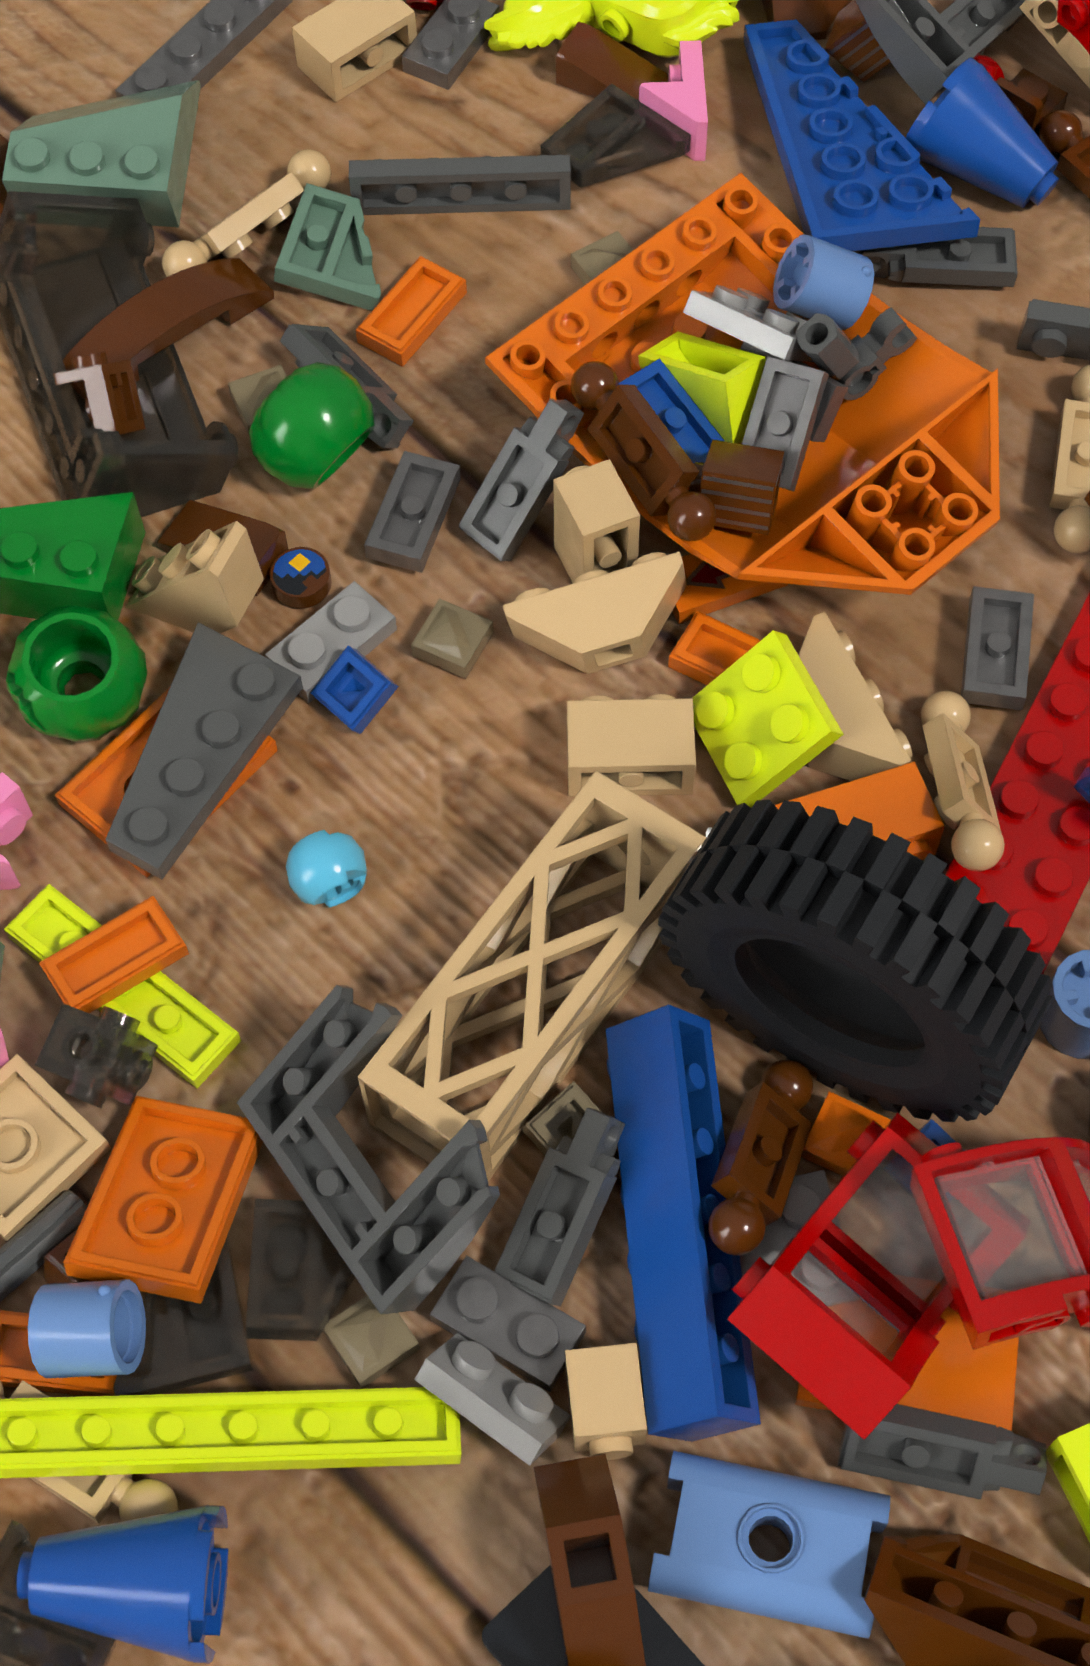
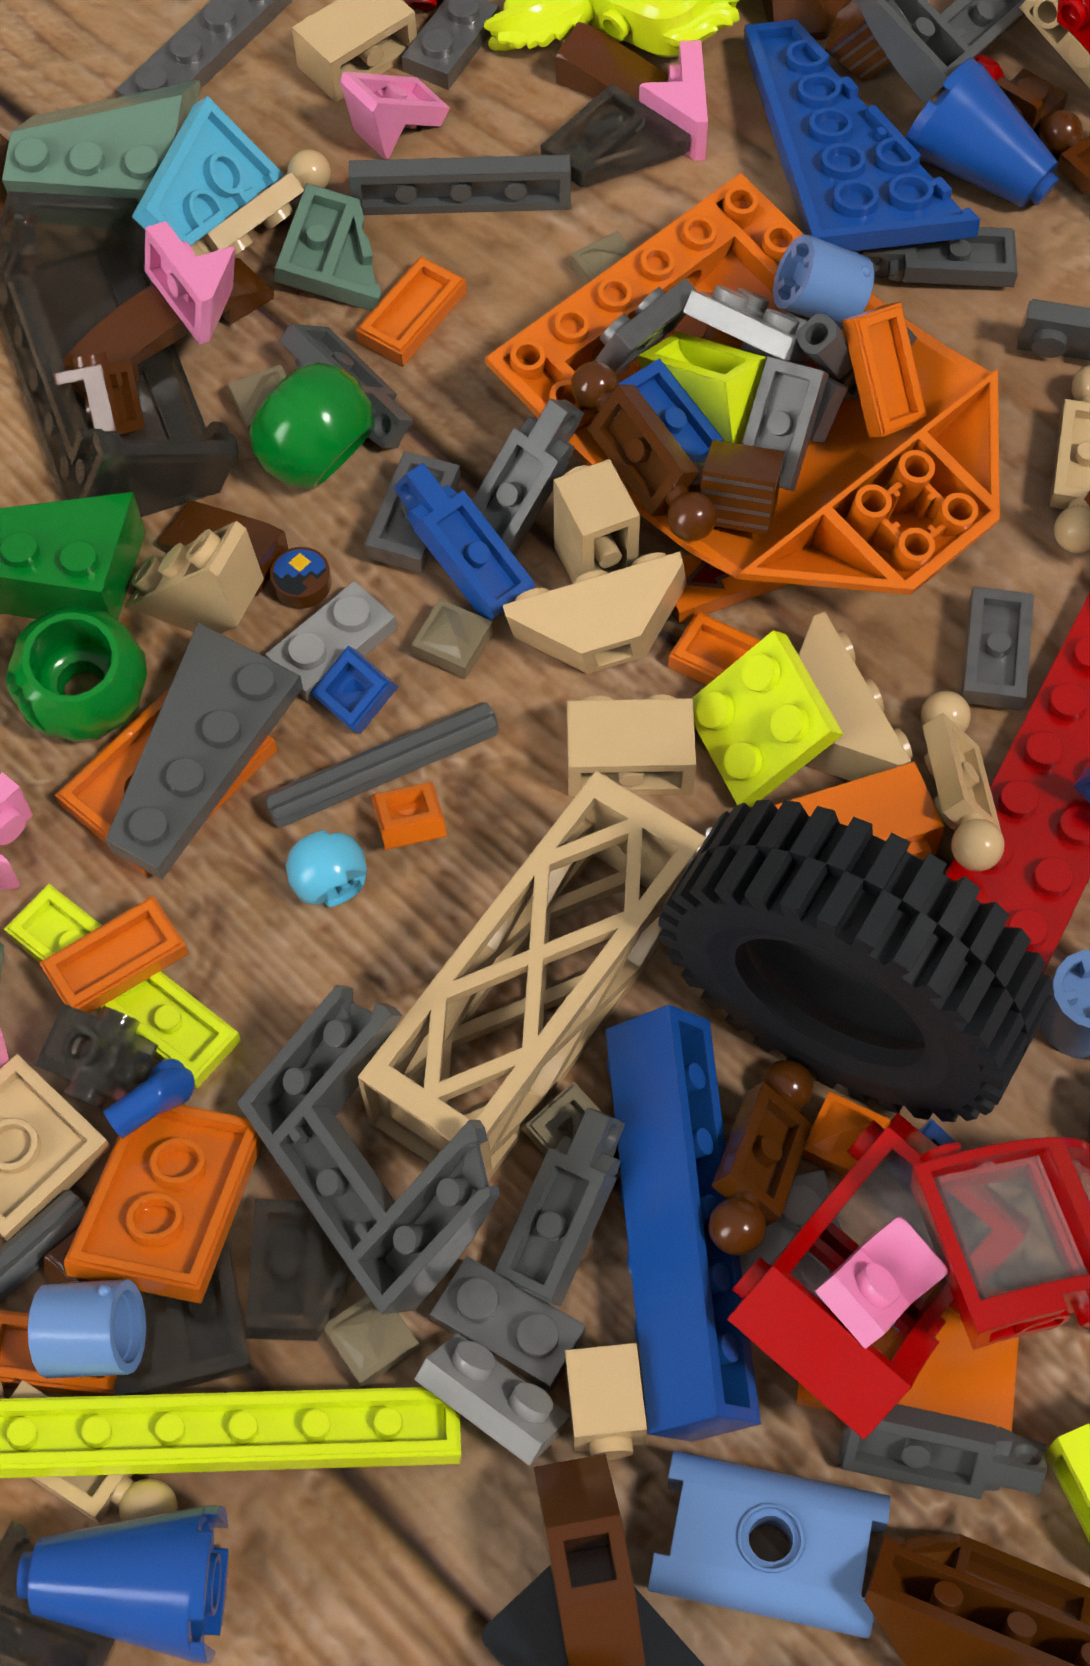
(166, 1089): none -> blue arm
(190, 284): none -> bright pink slope
(205, 175): none -> medium azure wing
(381, 764): none -> dark grey axle
(388, 103): none -> bright pink slope
(409, 815): none -> orange tile
(463, 542): none -> blue hinge
(654, 320): none -> flat silver plate
(881, 1280): none -> bright pink slope
(884, 370): none -> orange tile

